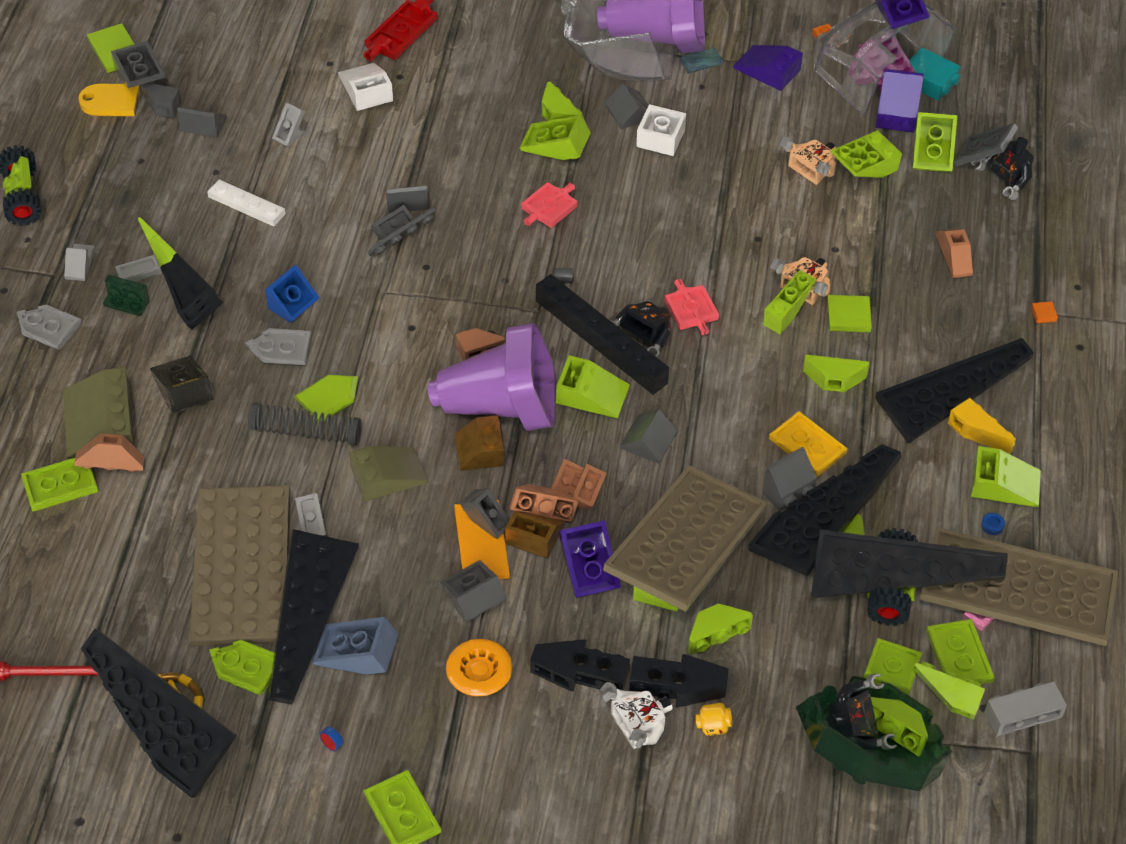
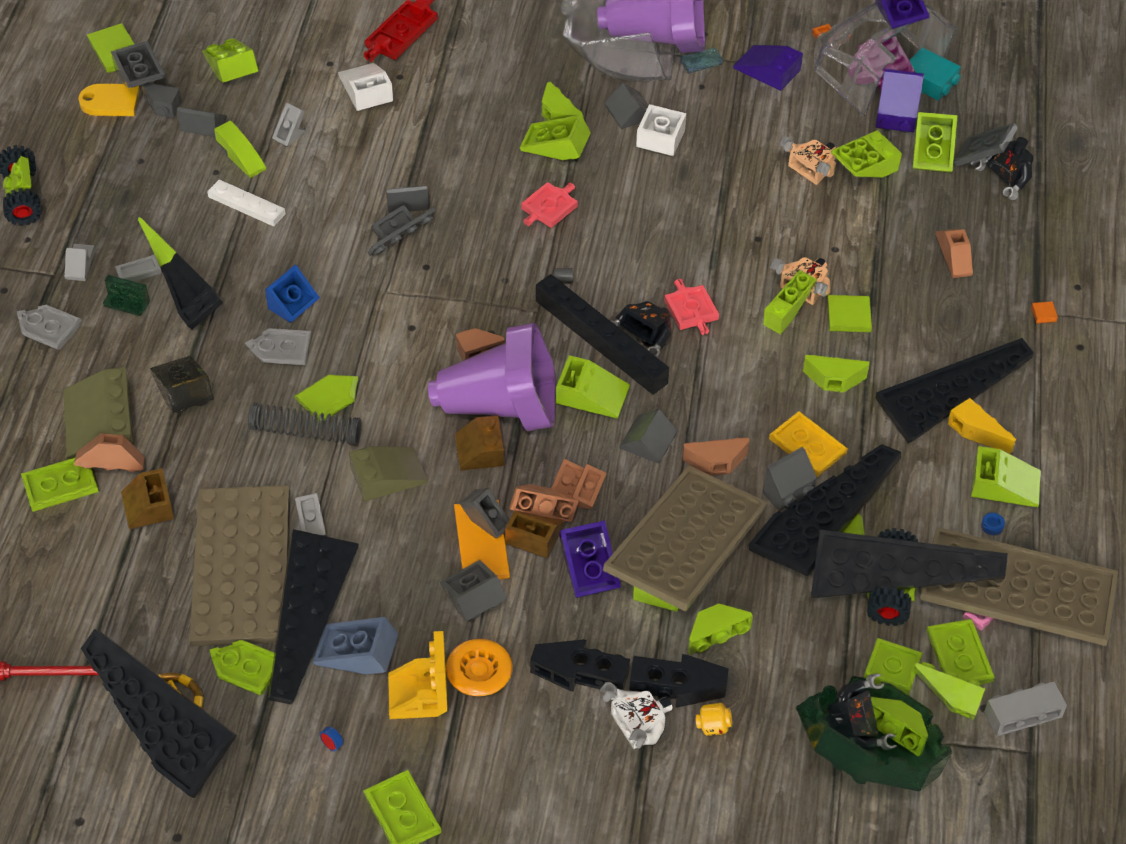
(147, 499): none -> pearl gold slope
(230, 60): none -> lime slope
(239, 149): none -> lime slope
(420, 685): none -> yellow bracket
(716, 456): none -> nougat slope

